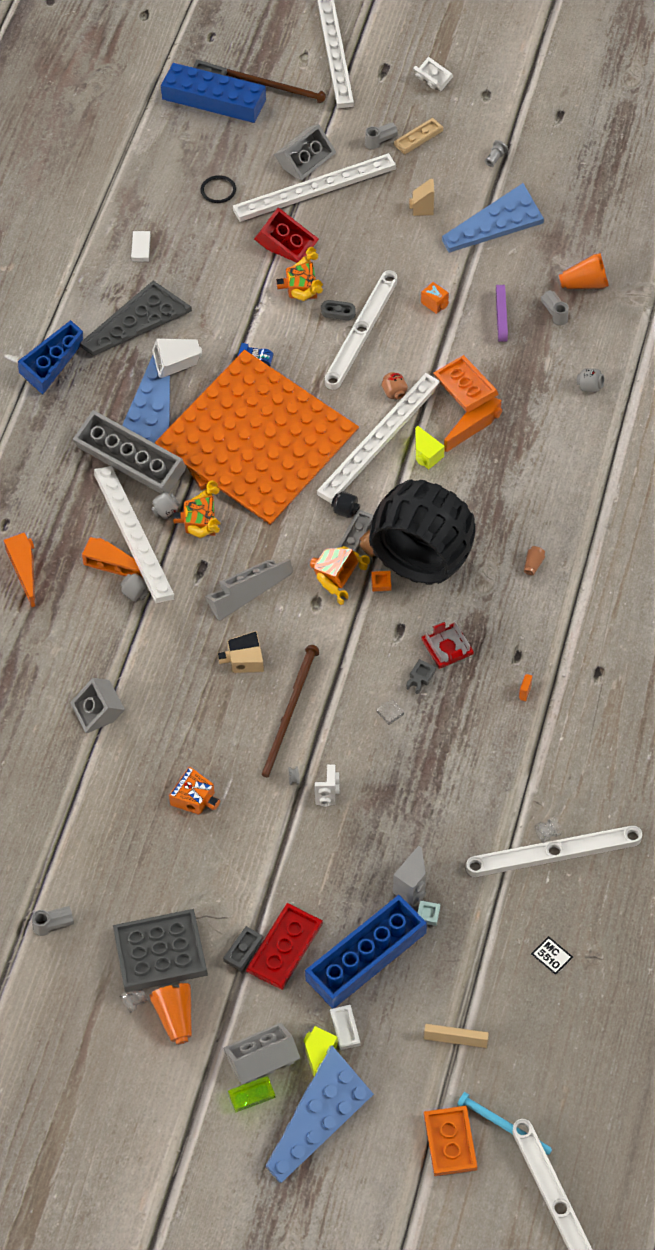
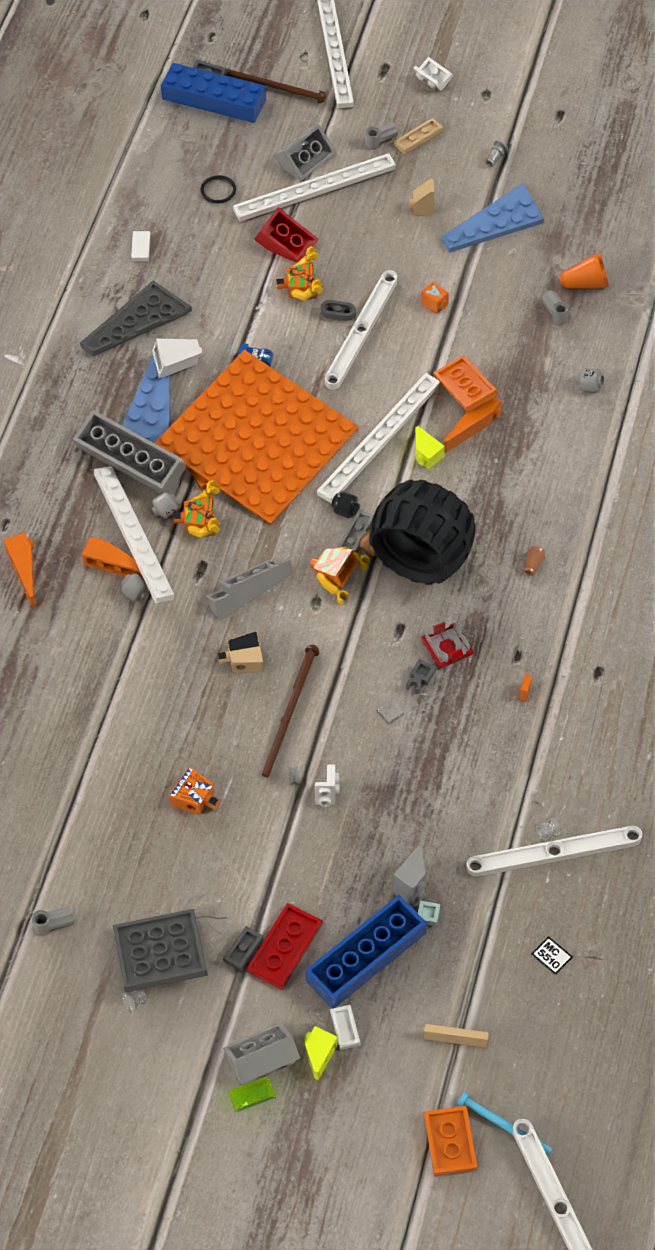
(50, 357): blue wedge -> none
(97, 704): light grey slope -> none
(174, 1011): orange cone -> none
(325, 1106): medium blue wing -> none
(381, 581): orange plate -> none
(394, 385): nougat head -> none
(501, 313): medium lavender beam -> none

